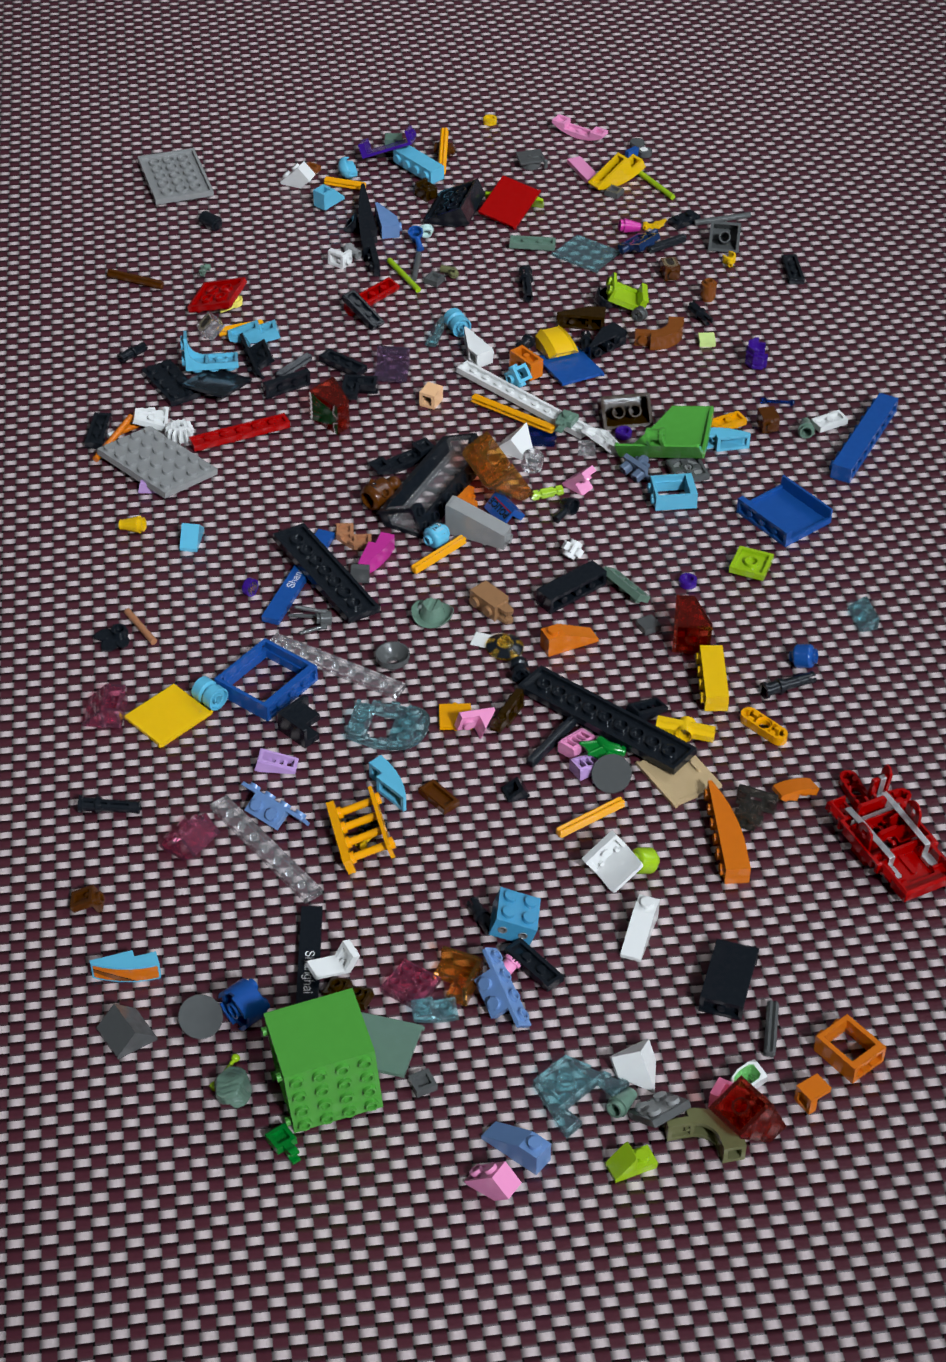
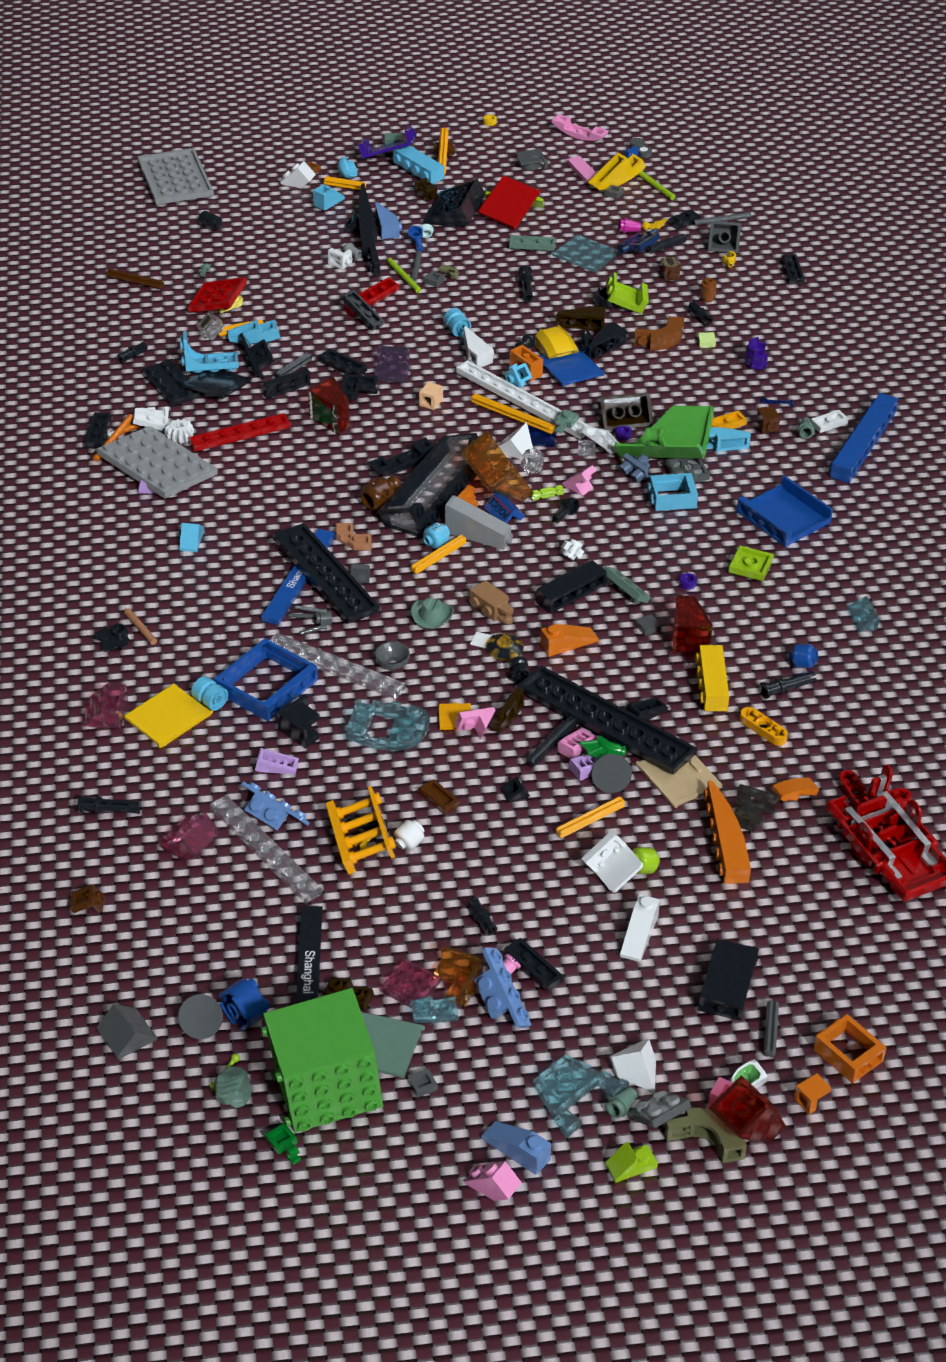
(126, 967): slope -> none
(134, 524): yellow cone -> none
(250, 587): dark purple tile -> none
(335, 965): white bracket -> none
(377, 553): dark pink slope -> none
(388, 781): medium azure slope -> none
(409, 835): none -> white head
(435, 333): clear light blue slope -> none
(514, 916): dark azure piece -> none
(639, 313): dark grey bush -> none
(686, 728): yellow piece -> none

